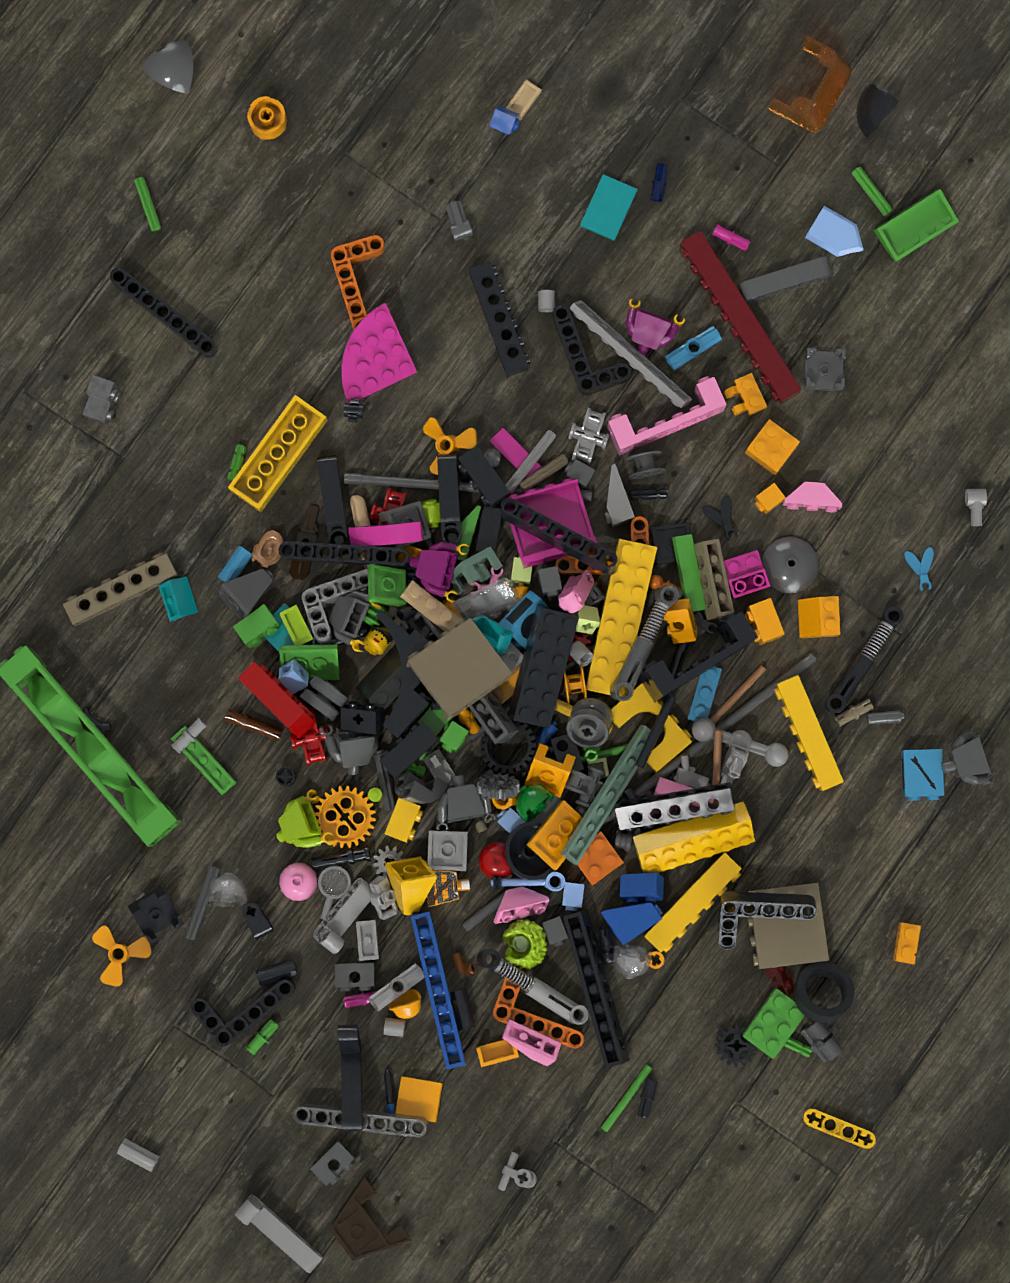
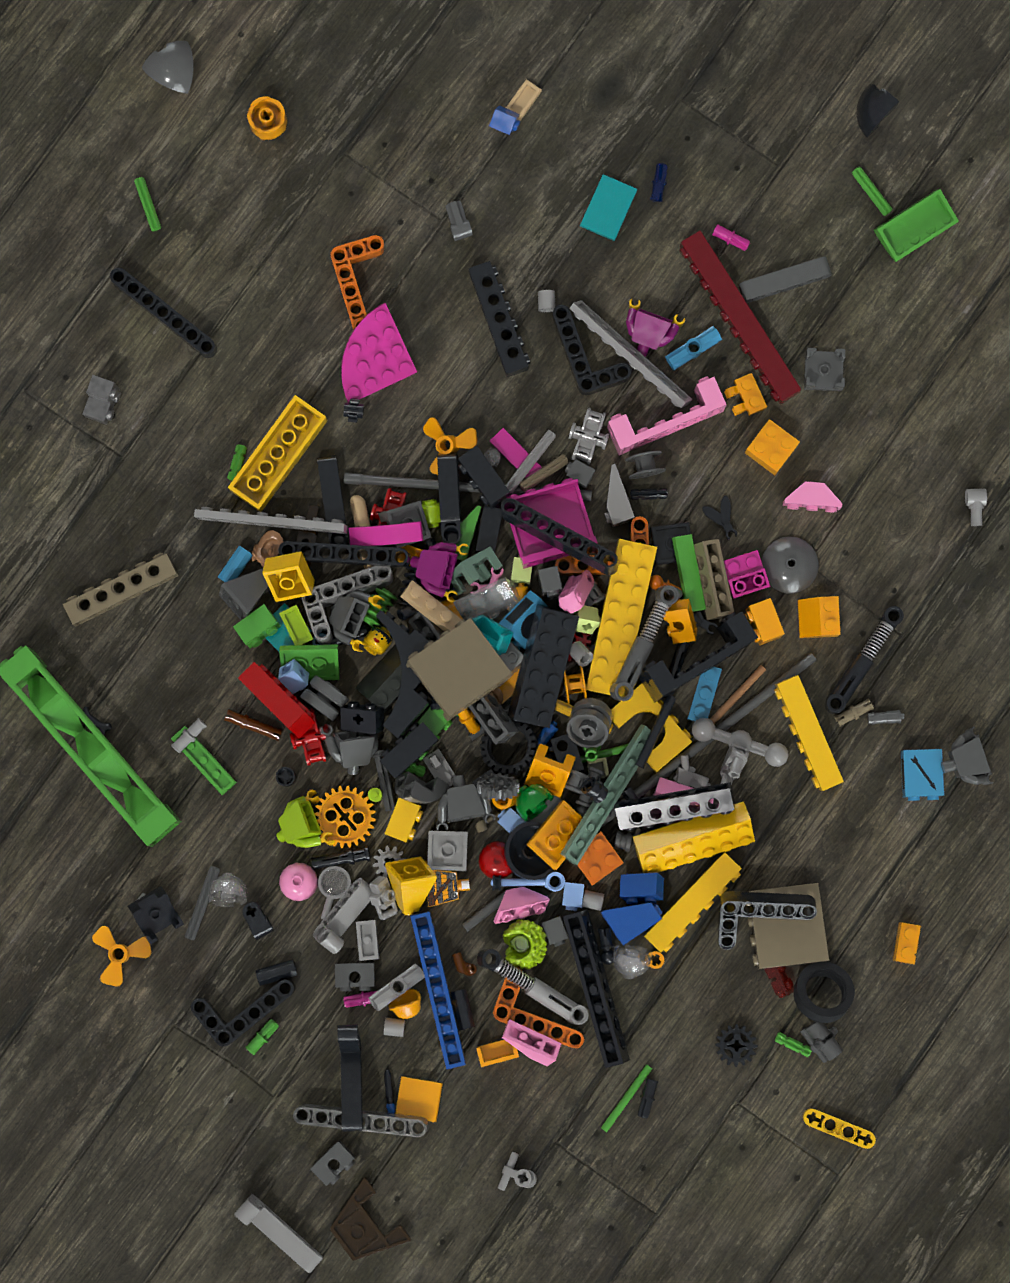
(138, 1154): light grey axle -> none
(178, 598): teal panel -> none
(263, 519): none -> light grey plate
(288, 576): none -> yellow brick
(386, 585): bright green tile -> none
(454, 737): bright green brick -> none
(593, 789): none -> black wheel
(593, 900): none -> light grey beam
(717, 759): medium nougat bar -> none
(769, 499): light orange brick -> none
(773, 1024): bright green plate -> none
(814, 113): clear orange windscreen -> none
(835, 233): light blue tile -> none
(921, 568): dark azure piece -> none

